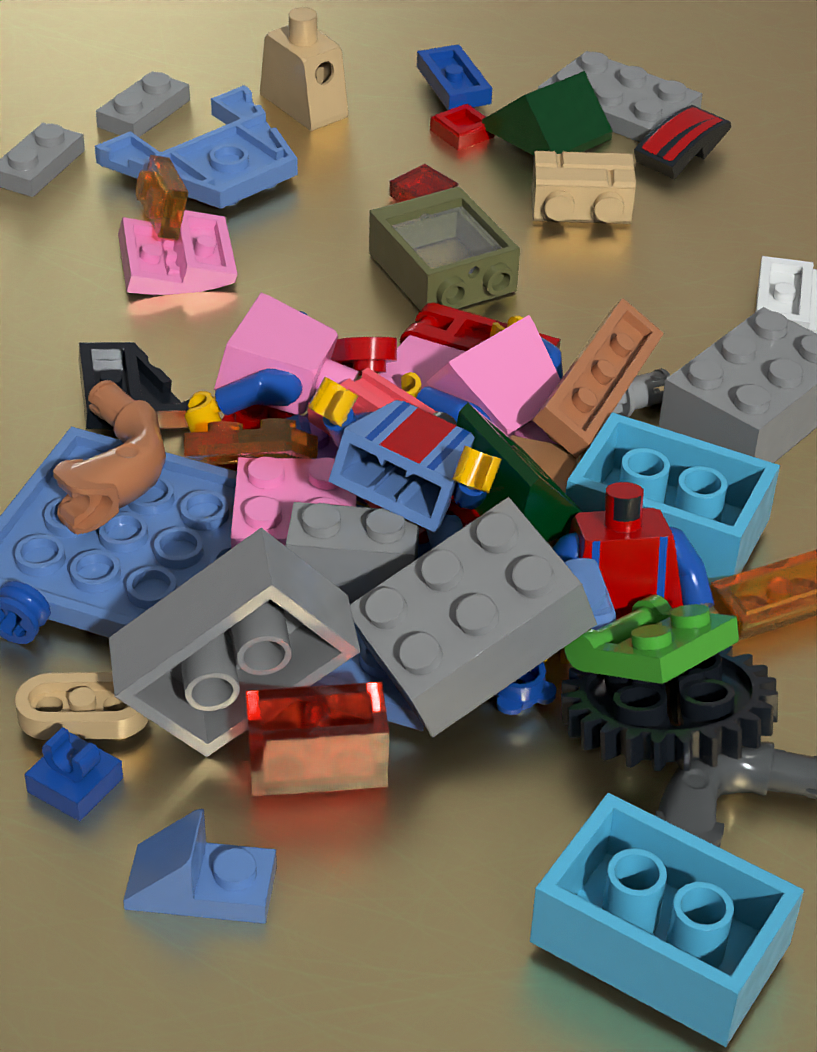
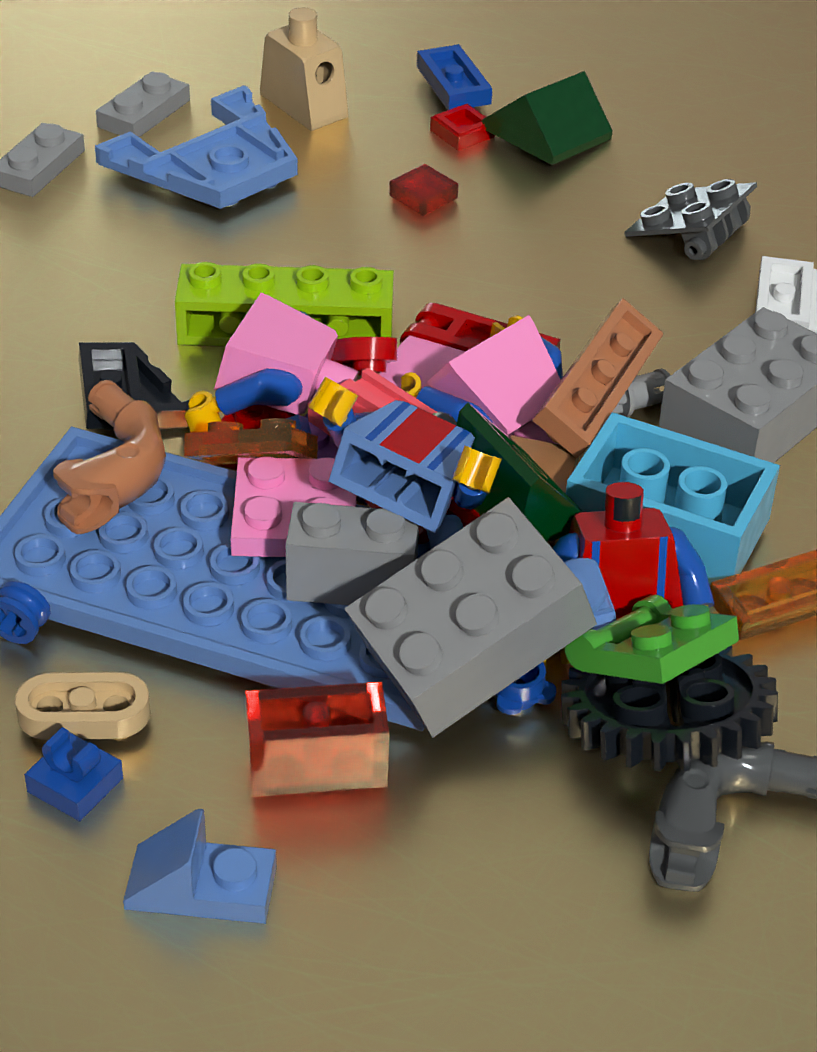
(162, 196): clear orange plate -> none
(164, 266): bright pink slope -> none
(217, 297): none -> lime brick
(232, 628): light grey brick -> none
(447, 254): olive window -> none
(583, 187): tan brick -> none
(628, 94): light grey plate -> none
(665, 917): medium azure brick -> none
(679, 139): slope -> none
(701, 214): none -> dark grey hinge

